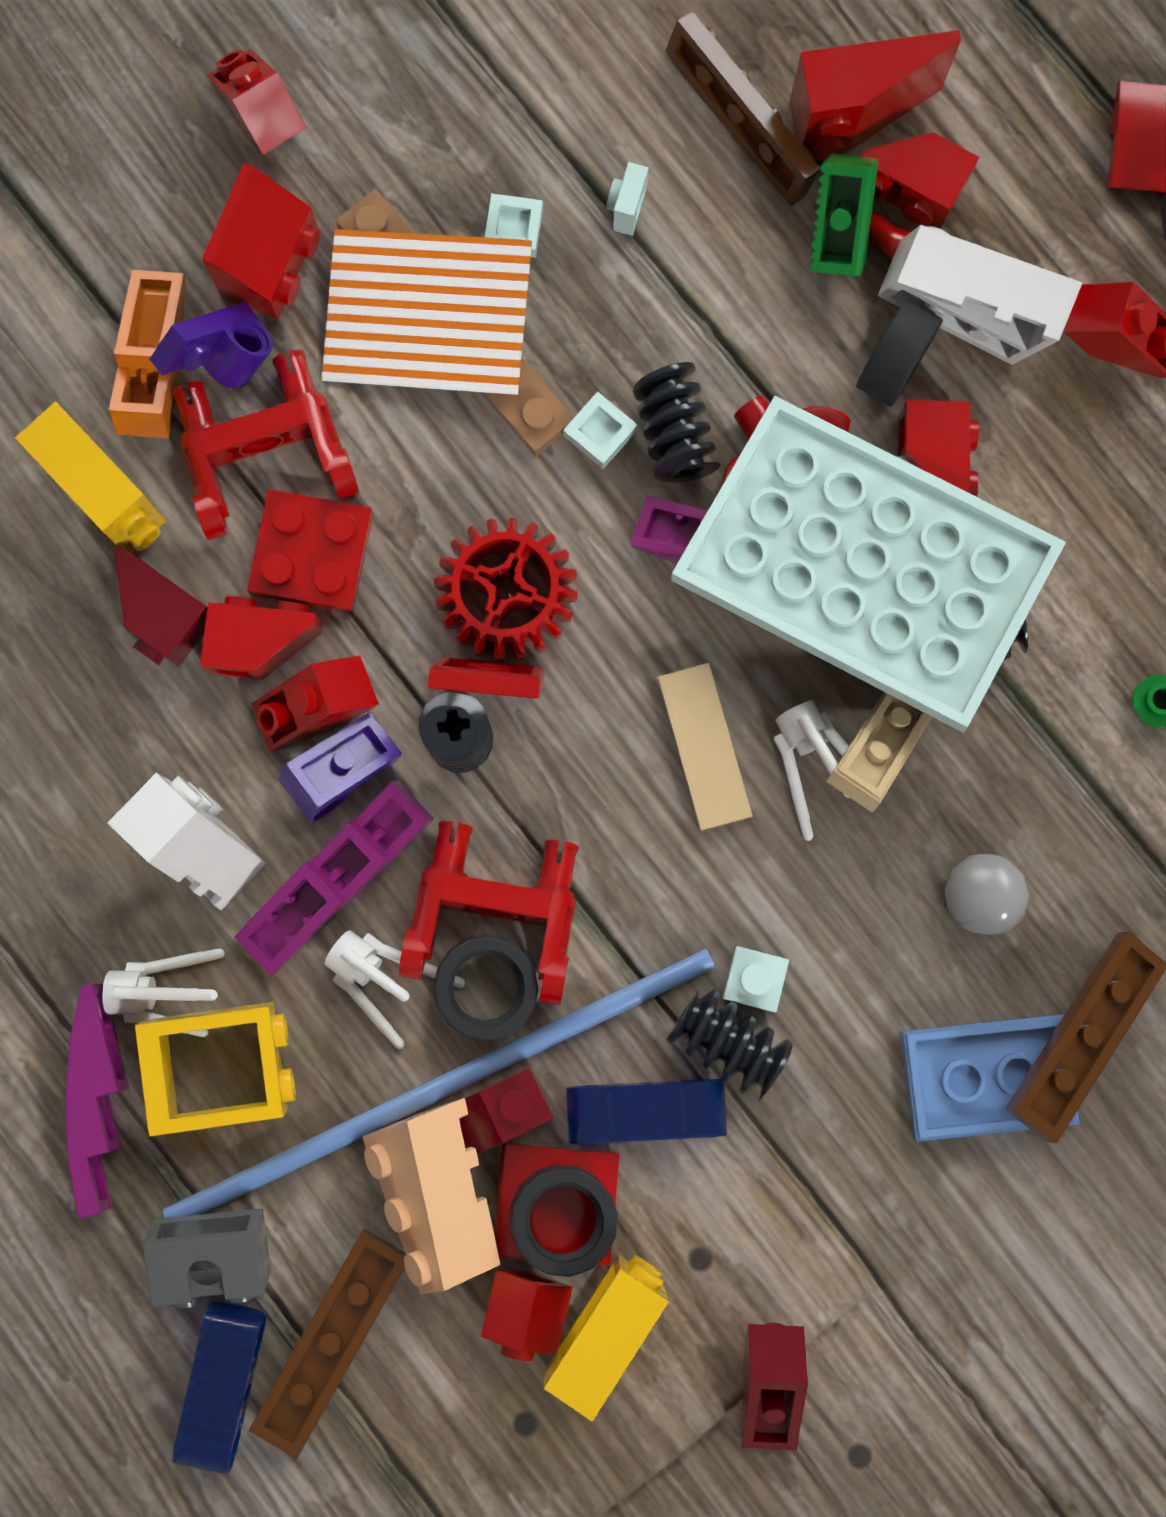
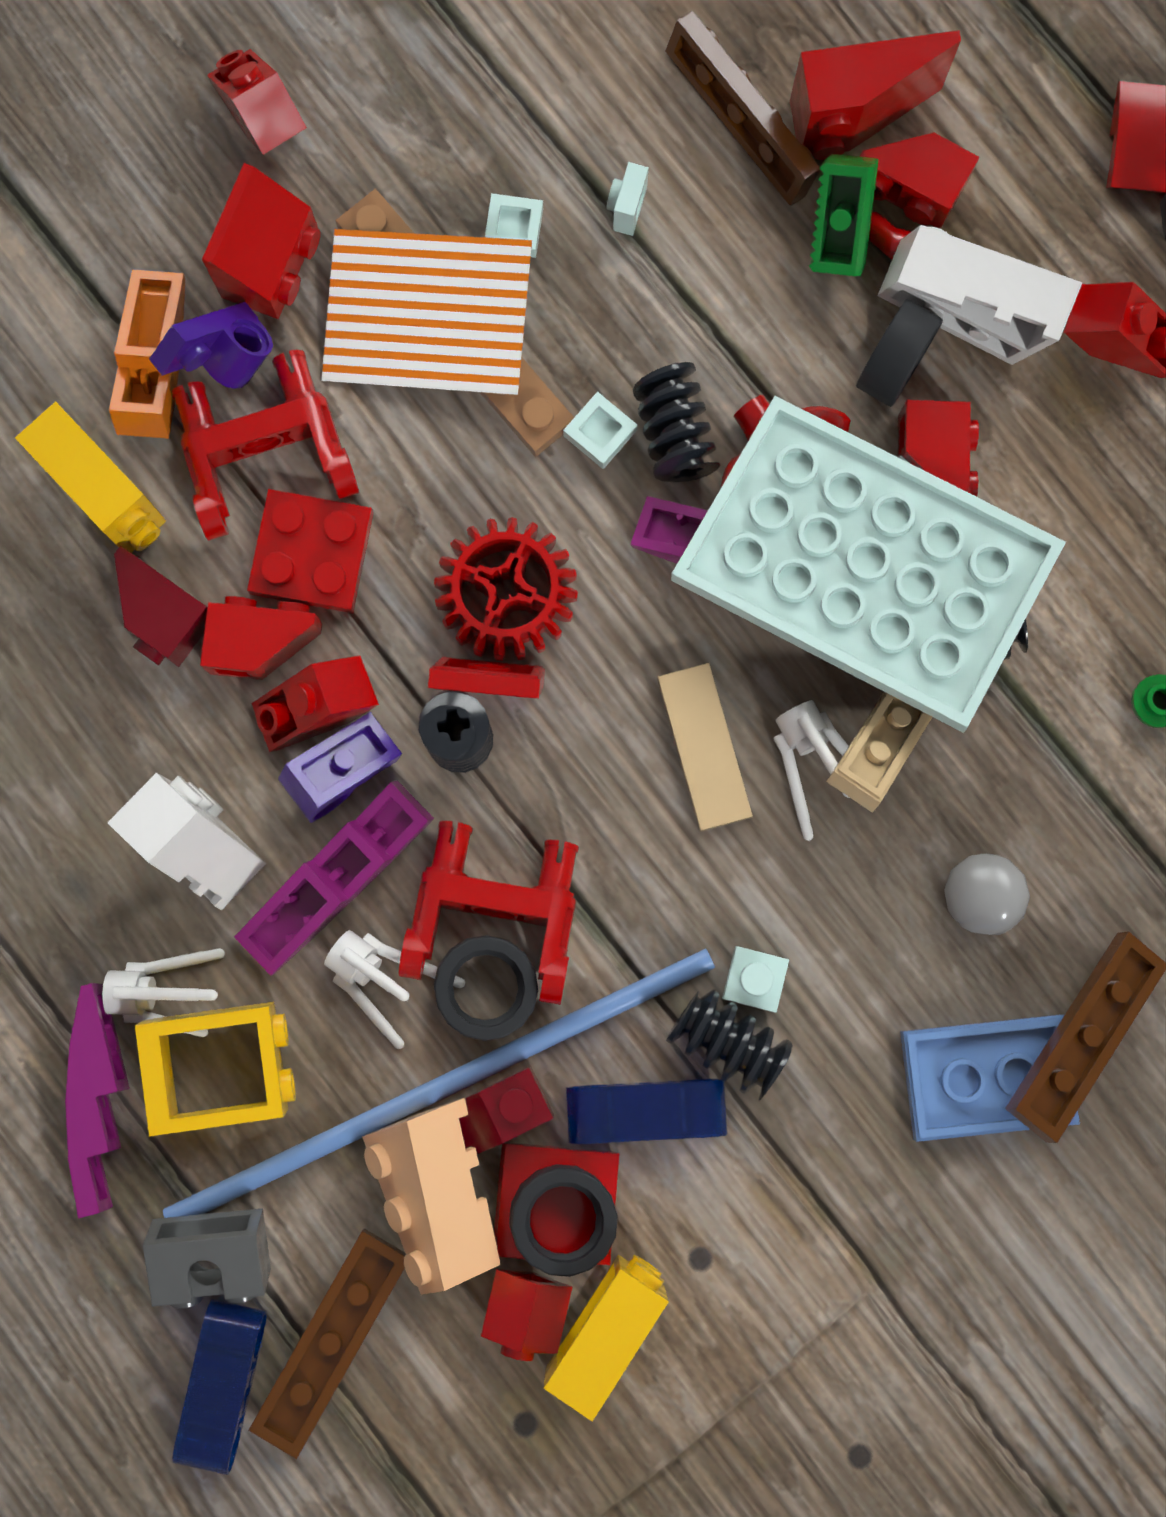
(773, 1386): dark red slope -> none

